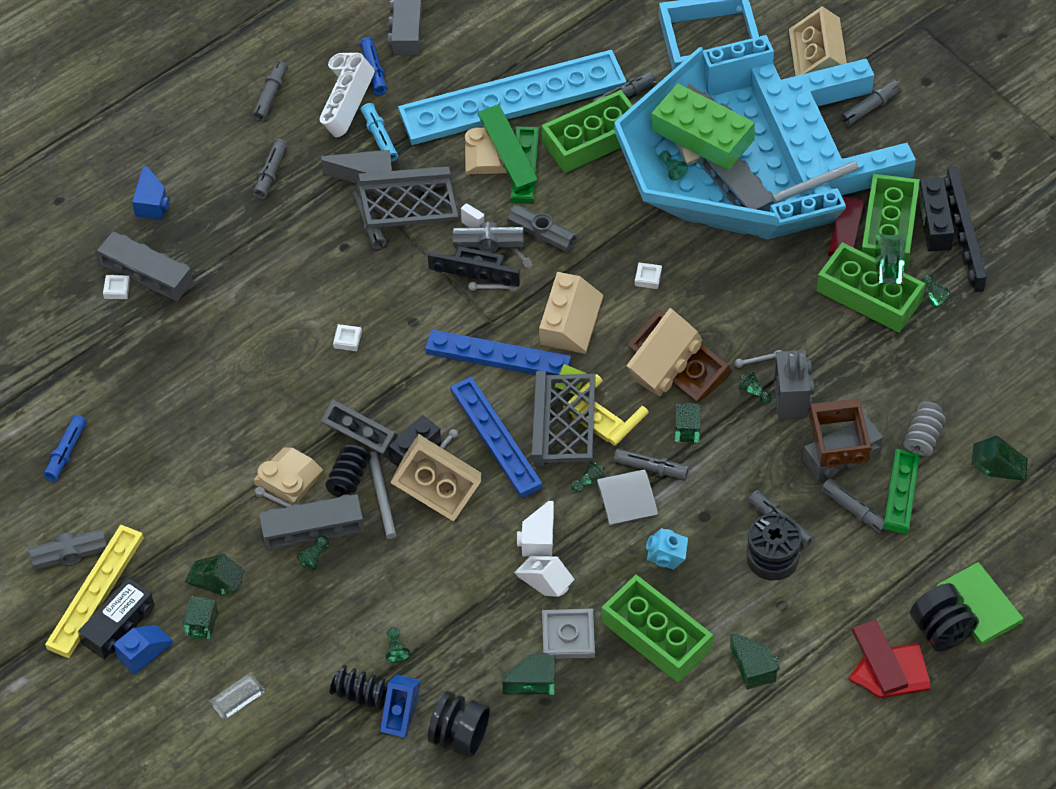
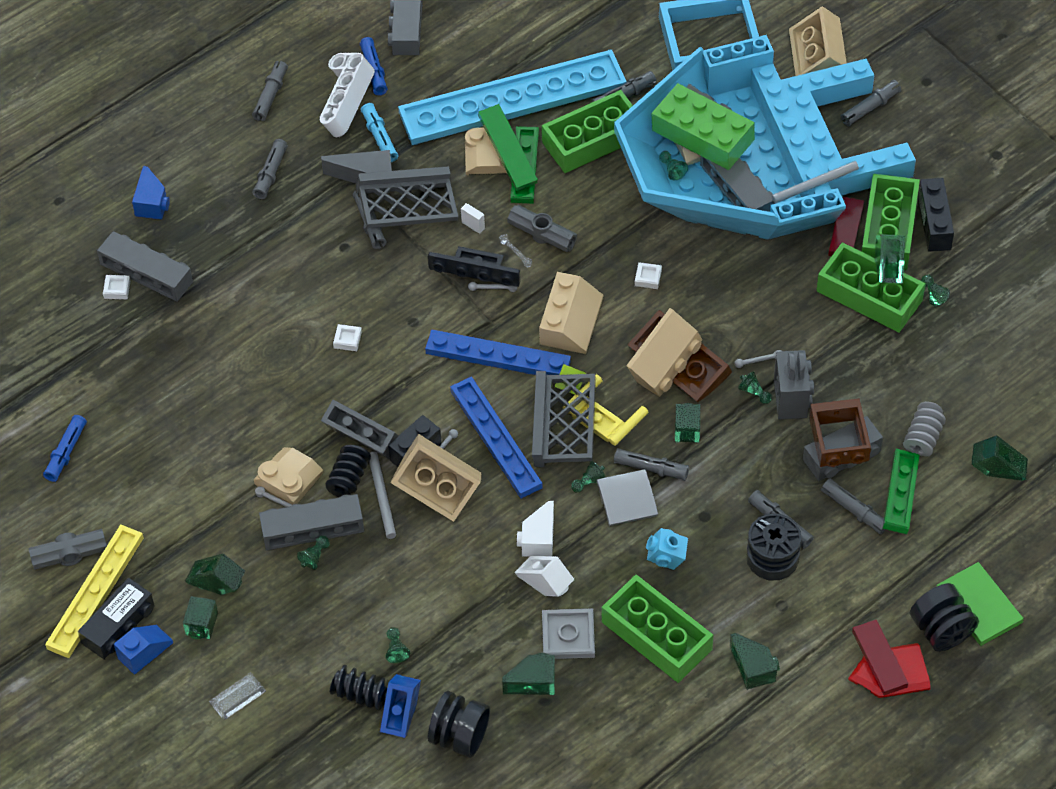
(489, 237): dark grey piece -> none
(966, 235): black plate -> none

